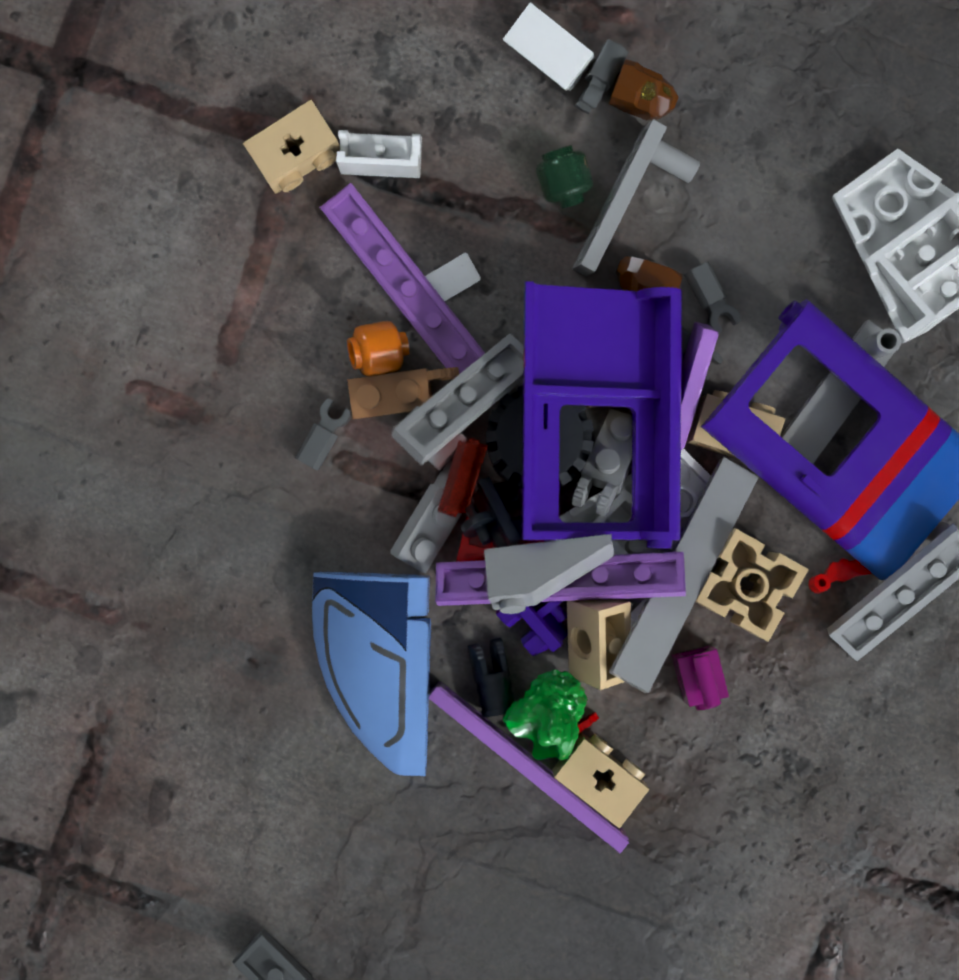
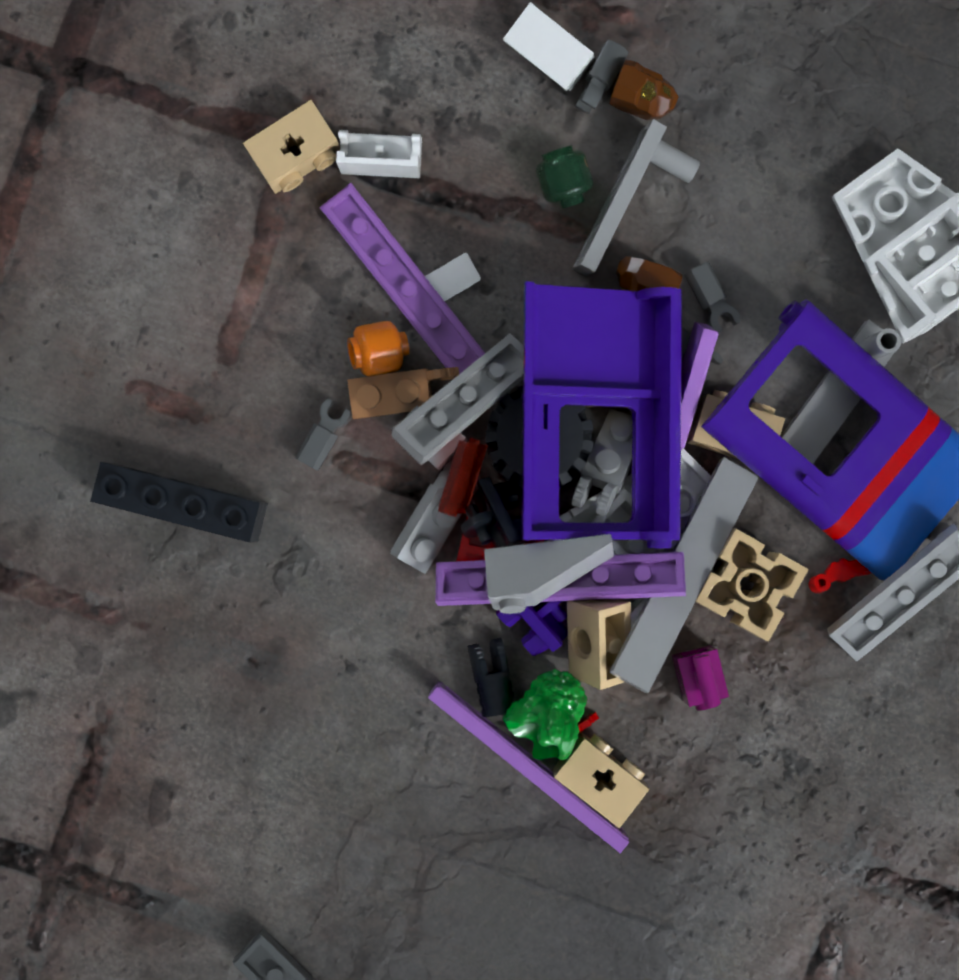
(179, 502): none -> black brick
(377, 660): medium blue panel -> none

